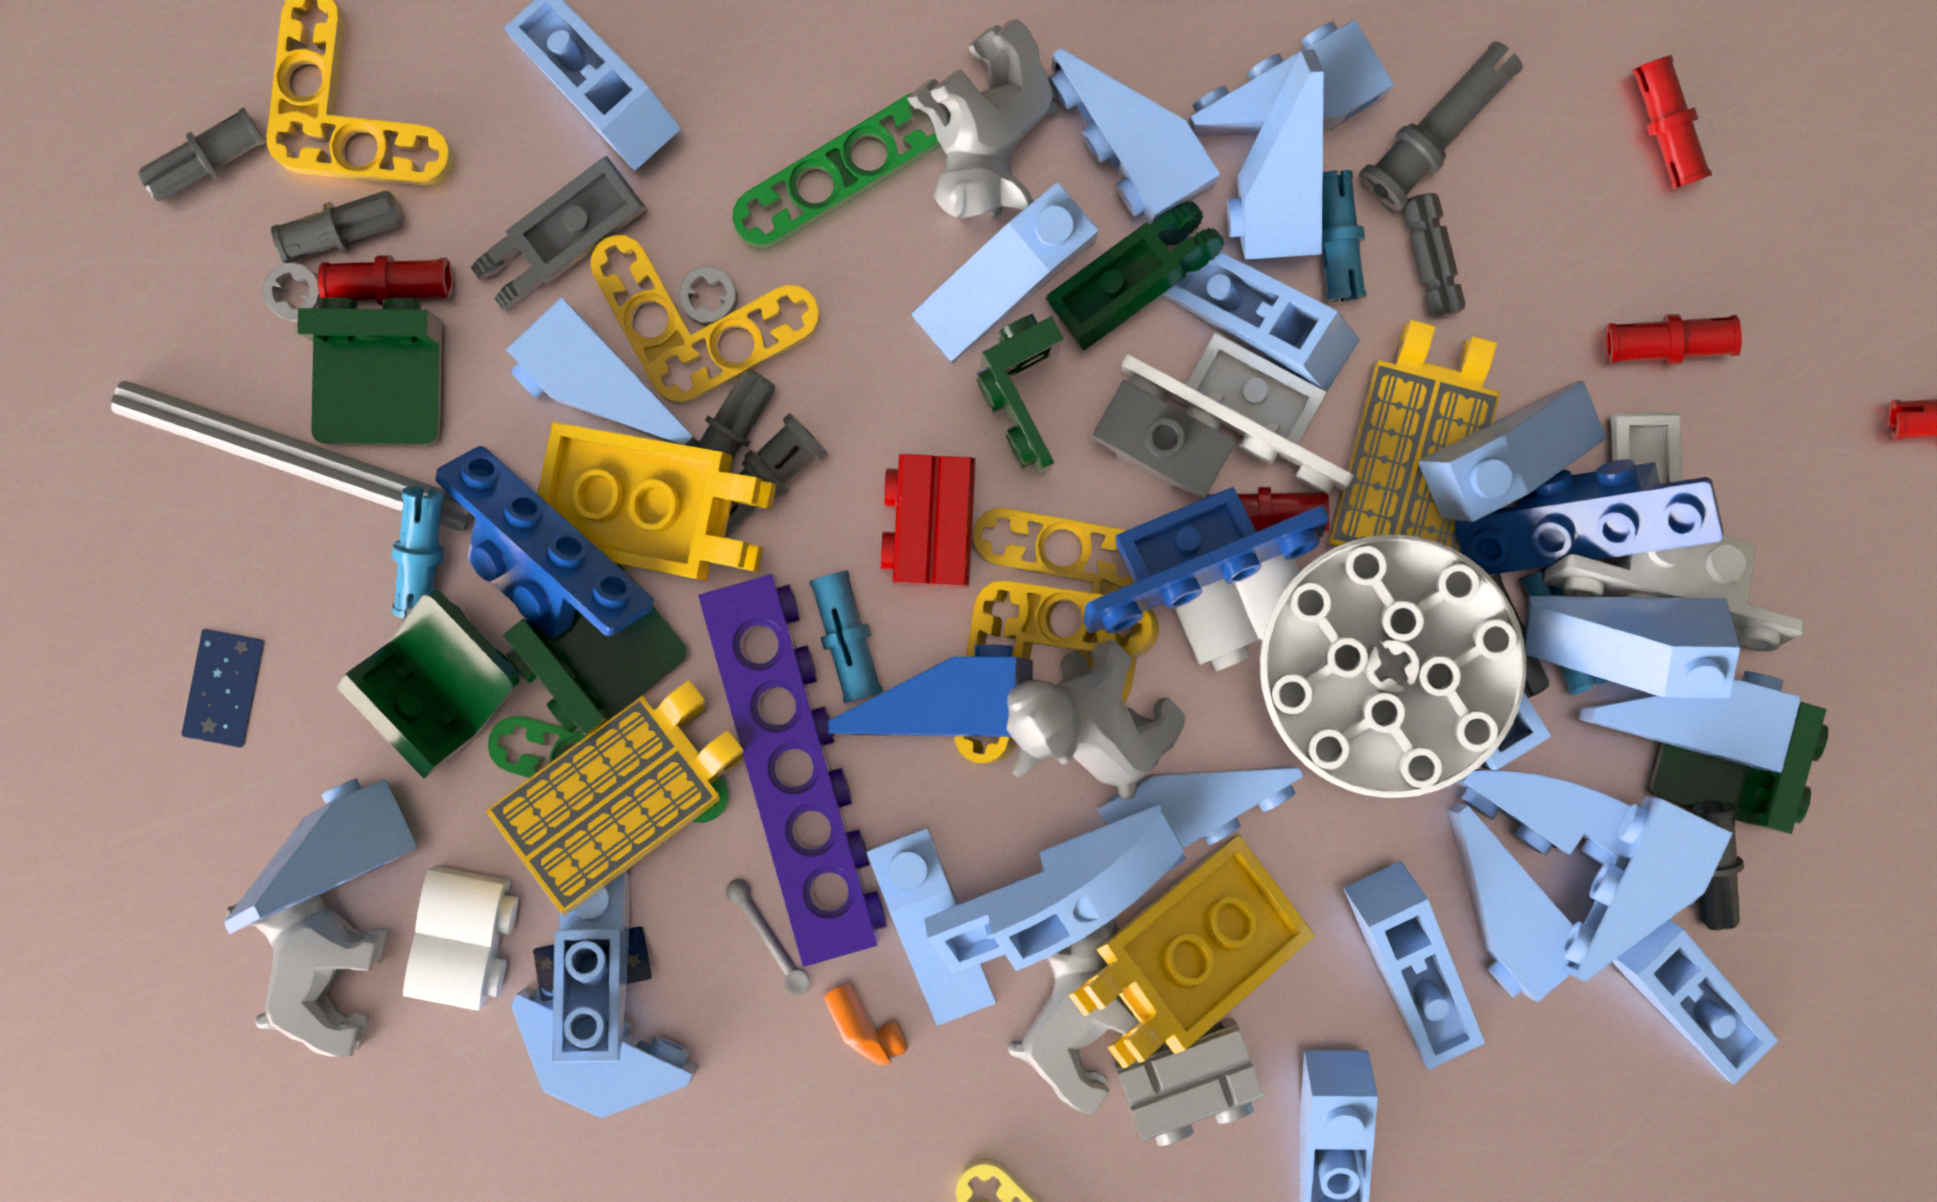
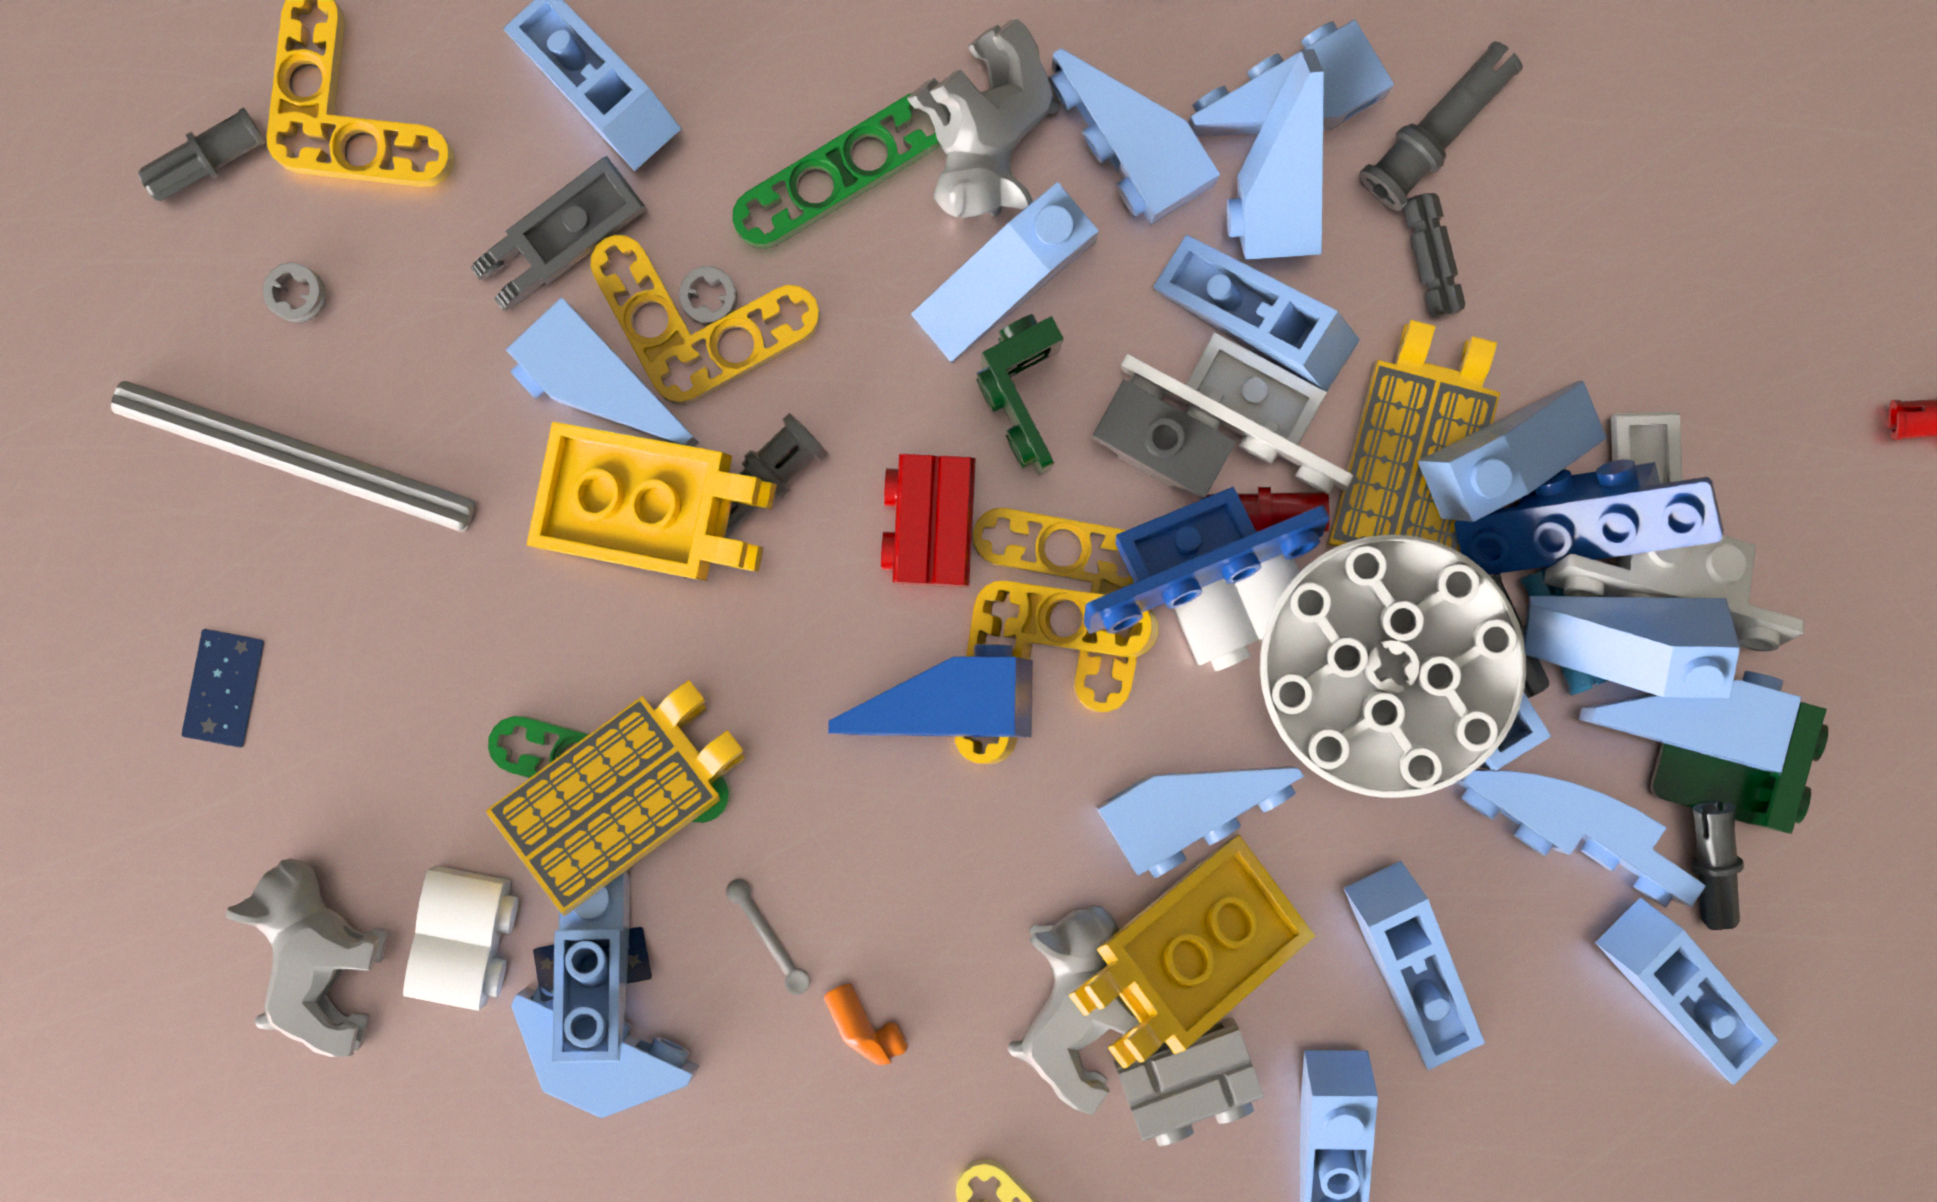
(329, 847): light blue slope -> none
(336, 226): dark grey axle -> none
(374, 372): dark green bracket -> none
(386, 279): red pin -> none
(417, 548): dark azure pin -> none
(431, 684): dark green bracket -> none
(536, 552): blue bracket -> none
(593, 672): dark green bracket -> none
(737, 414): dark grey axle -> none
(817, 929): dark purple brick -> none
(846, 636): dark azure pin -> none
(914, 889): light blue slope -> none
(1078, 892): light blue slope -> none
(1090, 721): light grey animal -> none
(1133, 273): dark green hinge -> none
(1341, 239): dark azure pin -> none
(1512, 912): light blue slope -> none
(1656, 874): light blue slope -> none
(1672, 122): red pin -> none
(1673, 339): red pin -> none

